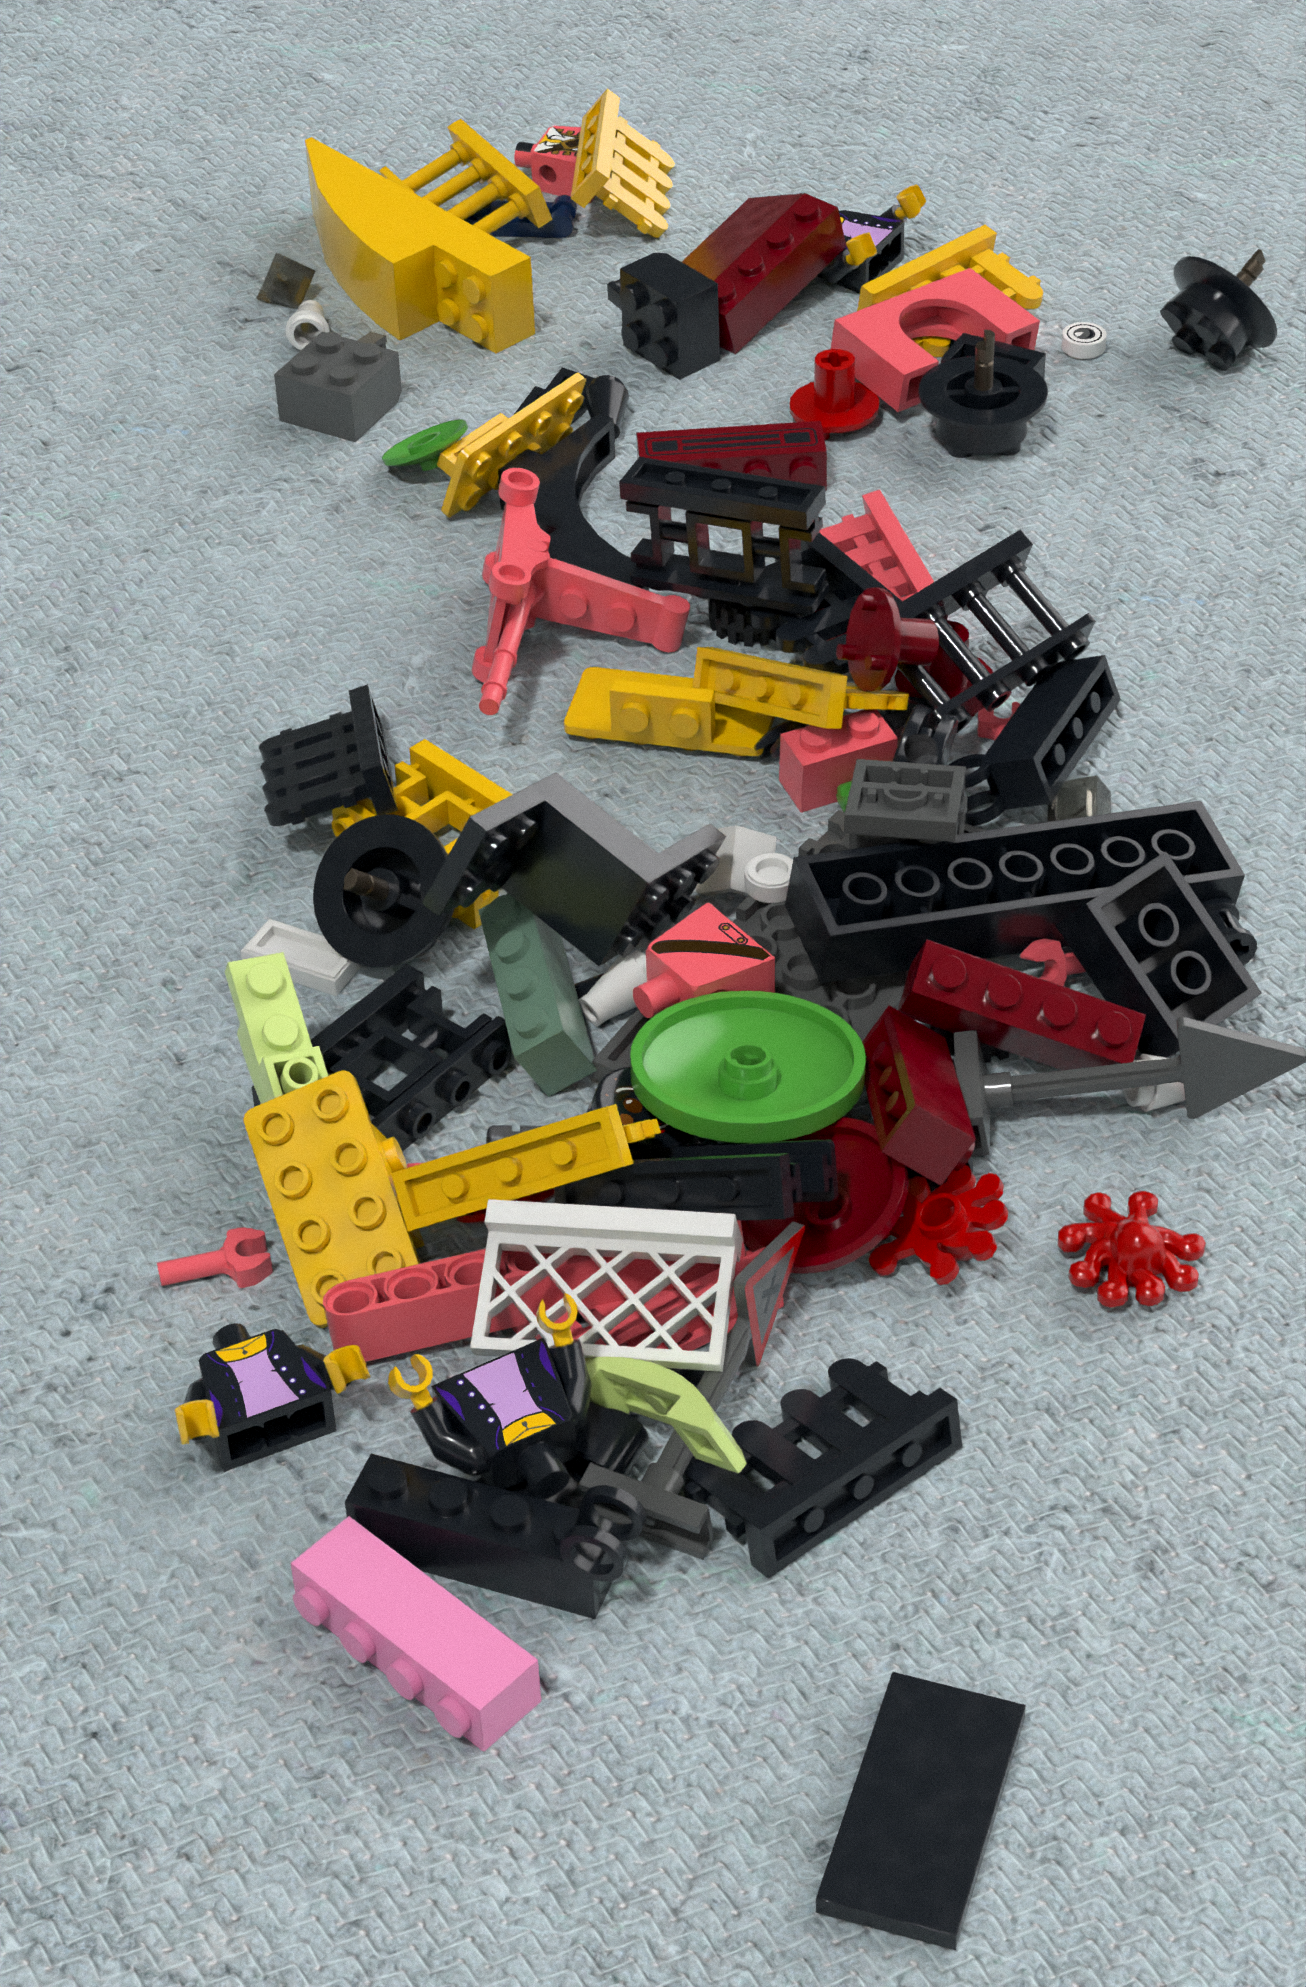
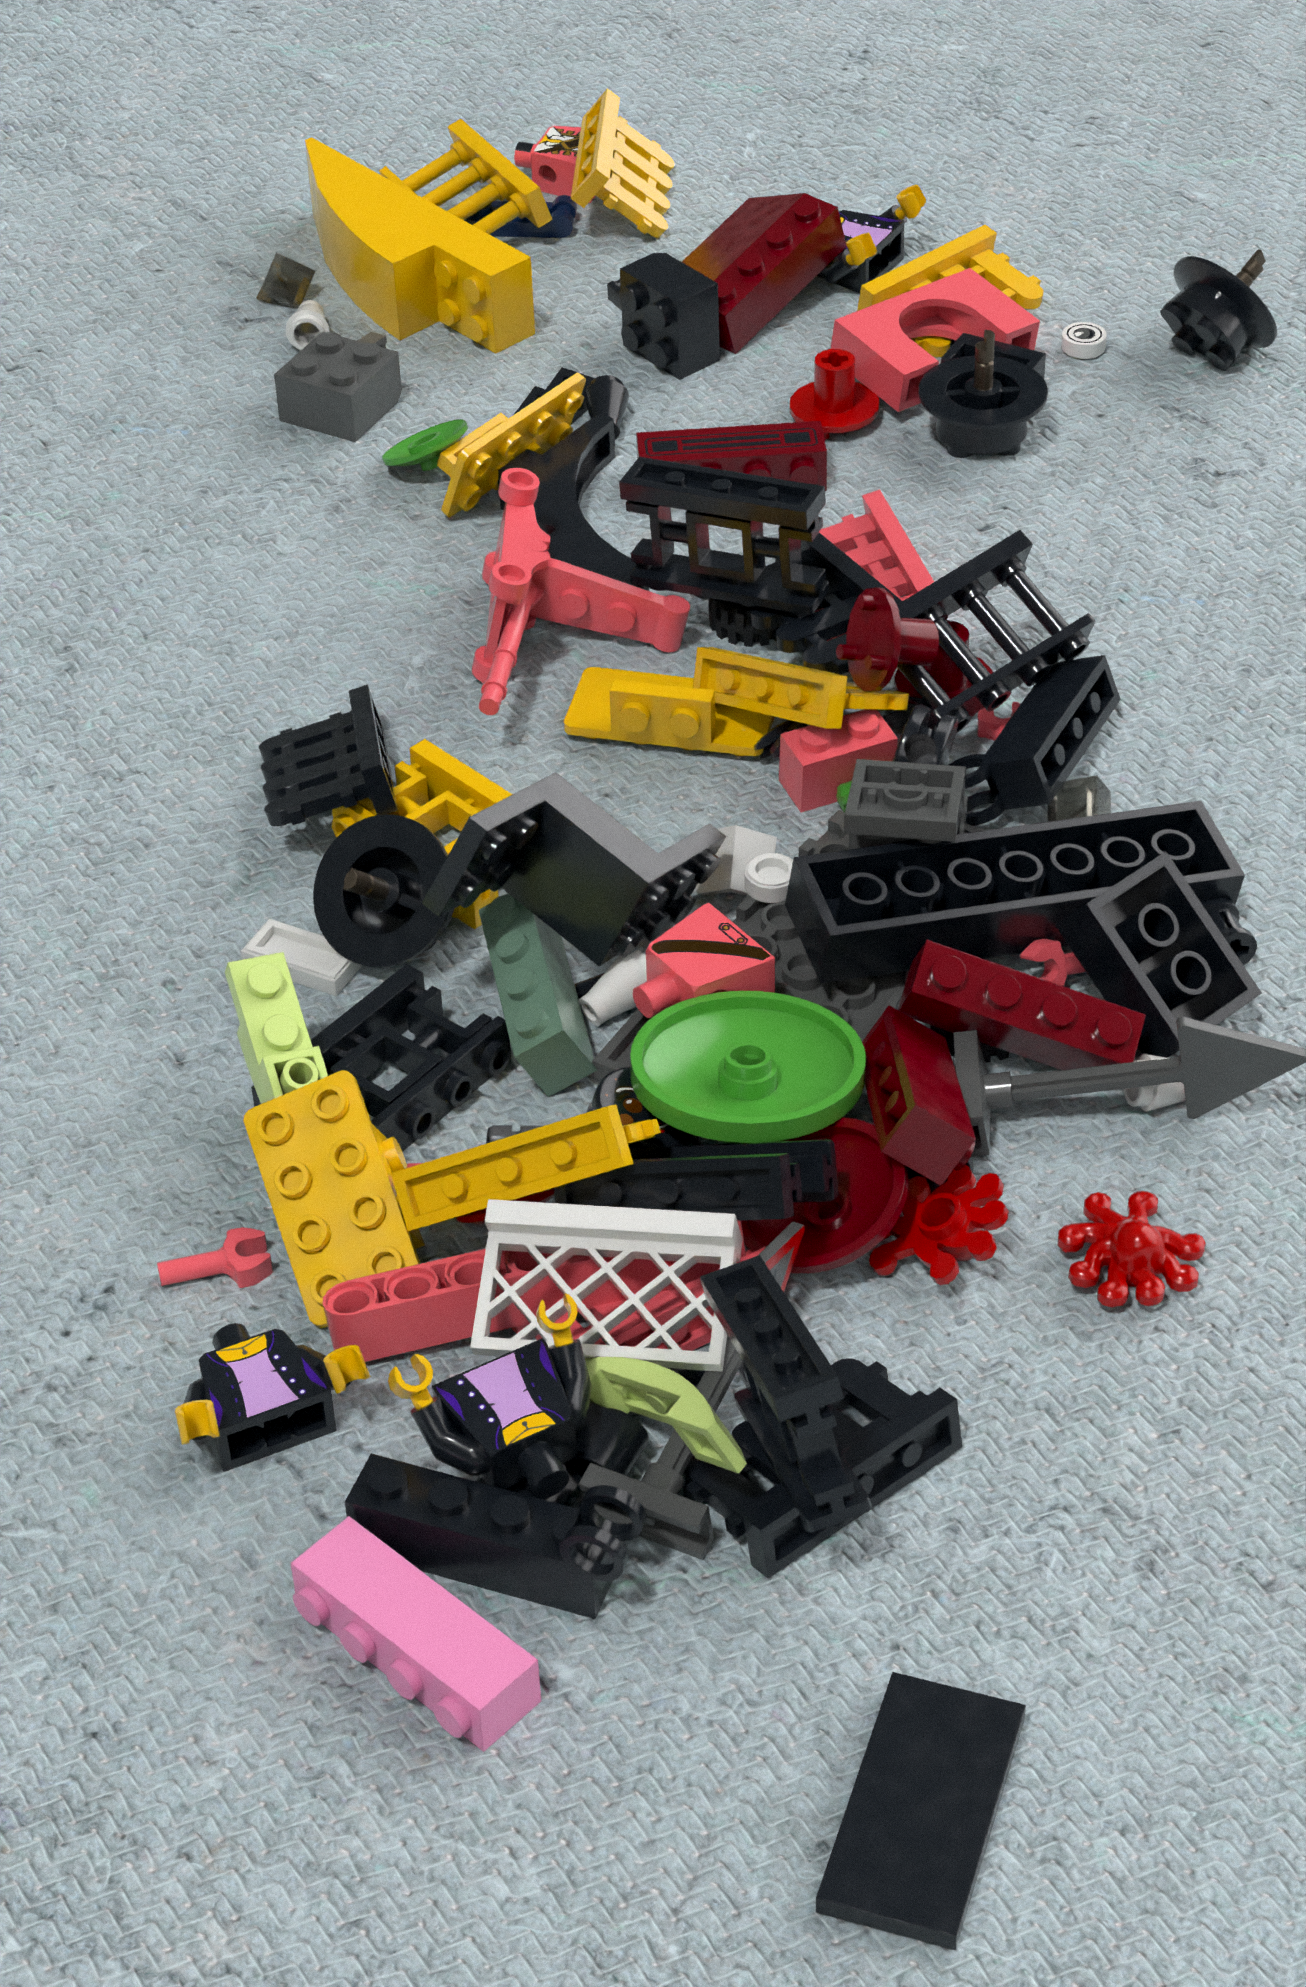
(786, 1393): none -> black fence

